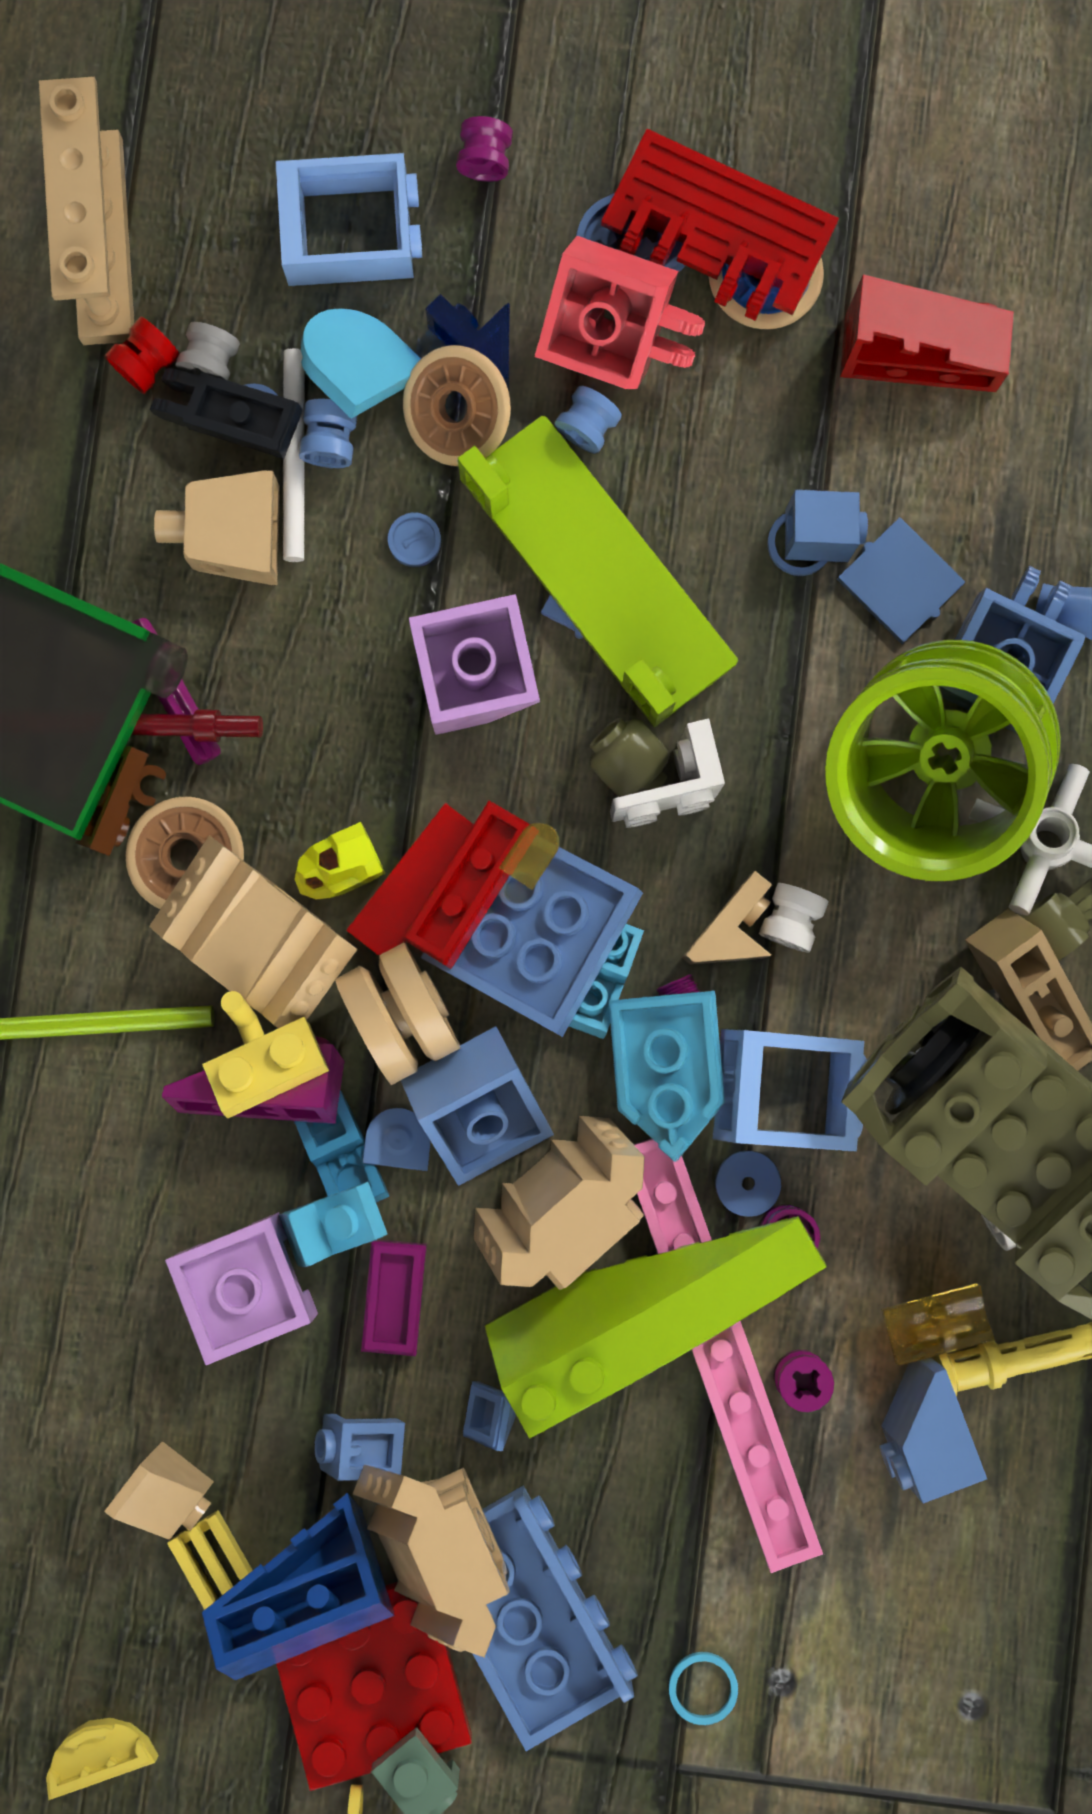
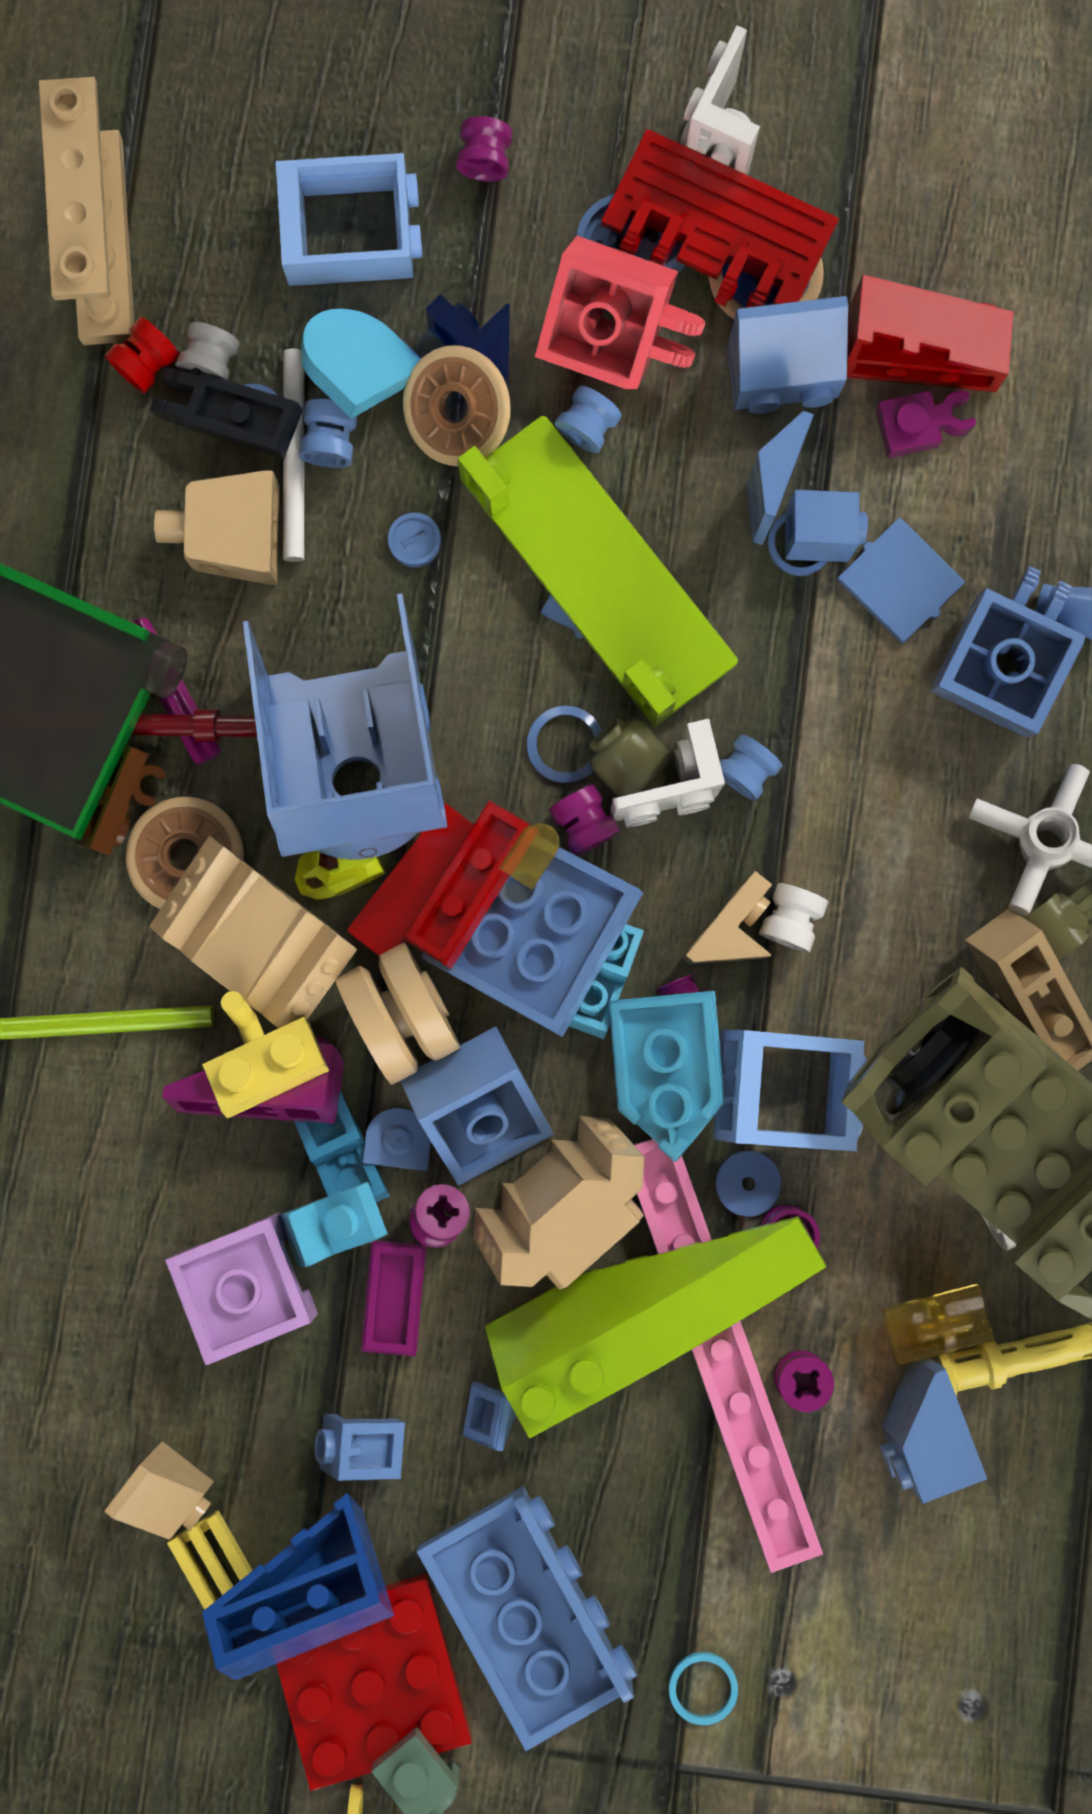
(98, 1753): light yellow tile -> none
(329, 721): none -> medium blue piece
(432, 1226): none -> magenta wheel
(439, 1553): tan slope -> none
(474, 663): lavender slope -> none
(534, 757): none -> medium blue piece
(584, 820): none -> magenta wheel
(710, 128): none -> white bracket
(749, 767): none -> medium blue wheel
(772, 473): none -> medium blue slope
(788, 354): none -> medium blue slope
(916, 424): none -> magenta plate
(931, 841): lime wheel -> none

